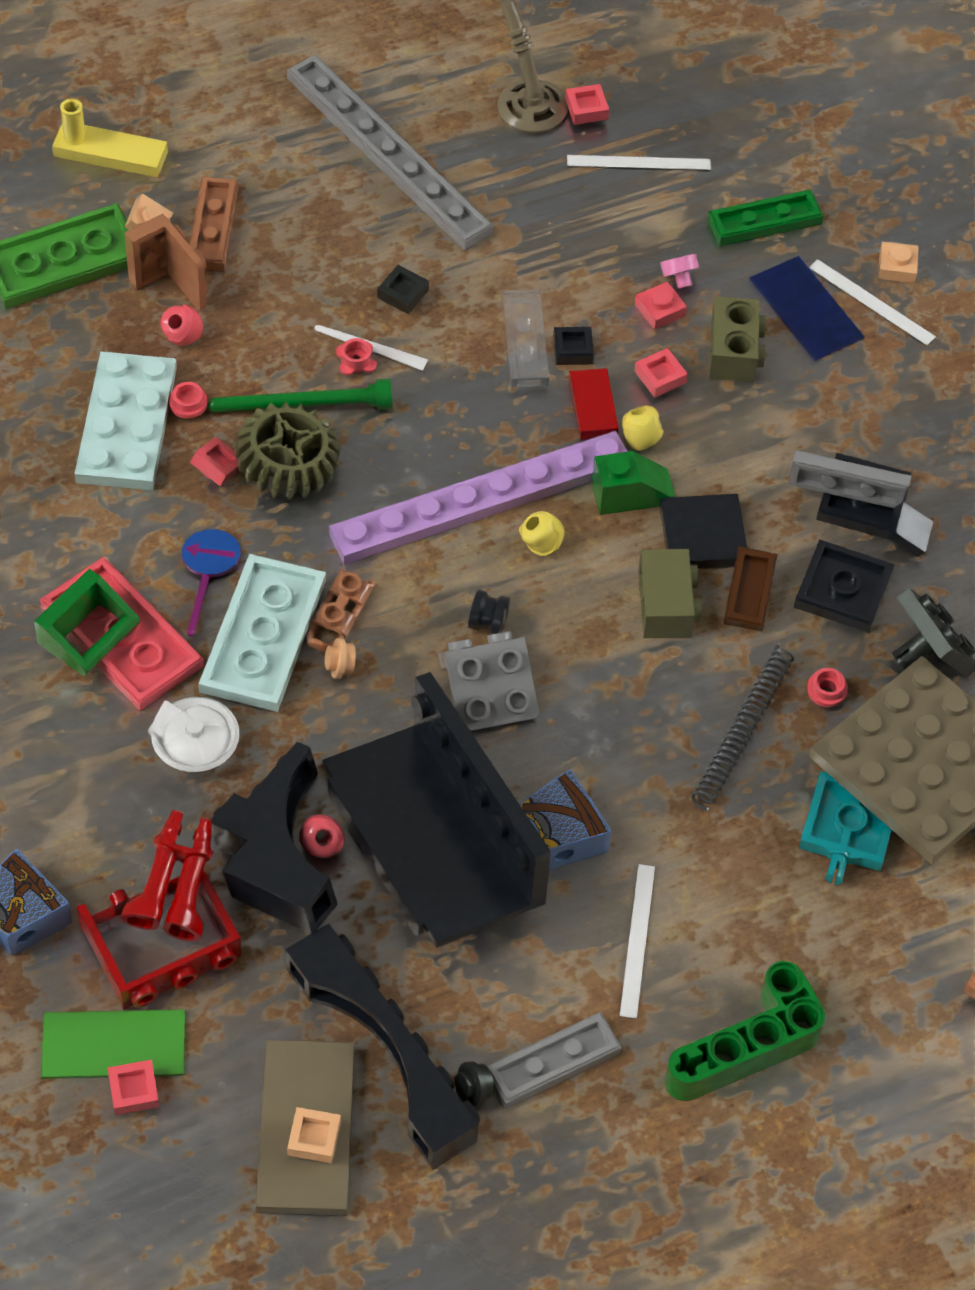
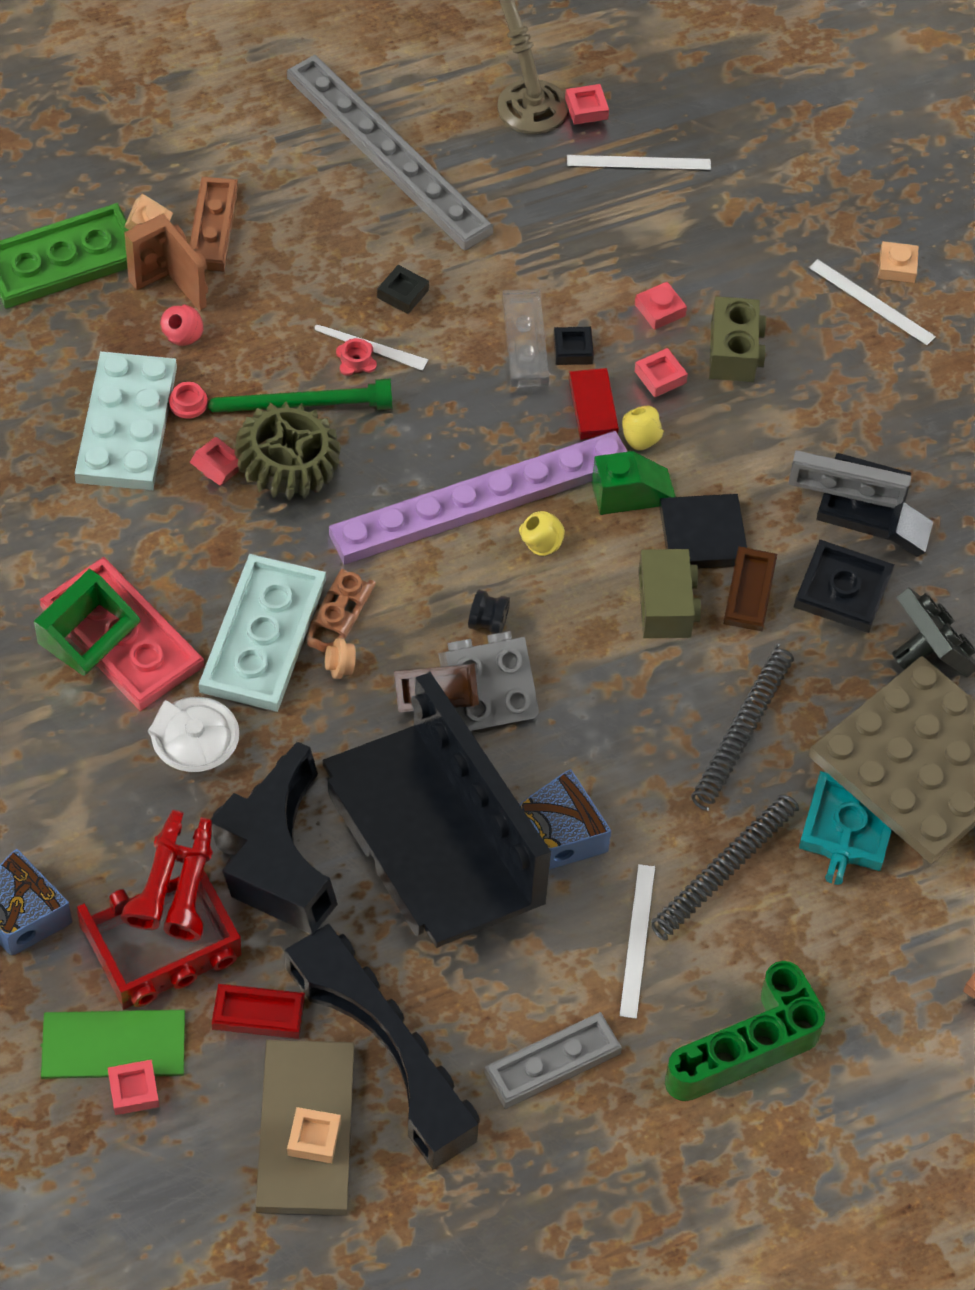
(104, 146): light yellow piece -> none
(208, 555): blue piece -> none
(258, 1011): none -> red tile
(321, 847): coral piece -> none
(456, 681): none -> reddish brown tile
(474, 1082): pearl dark grey plate -> none
(680, 268): bright pink tile -> none
(722, 868): none -> dark grey piece
(765, 217): green tile -> none
(806, 308): clear blue piece -> none
(830, 679): coral plate -> none

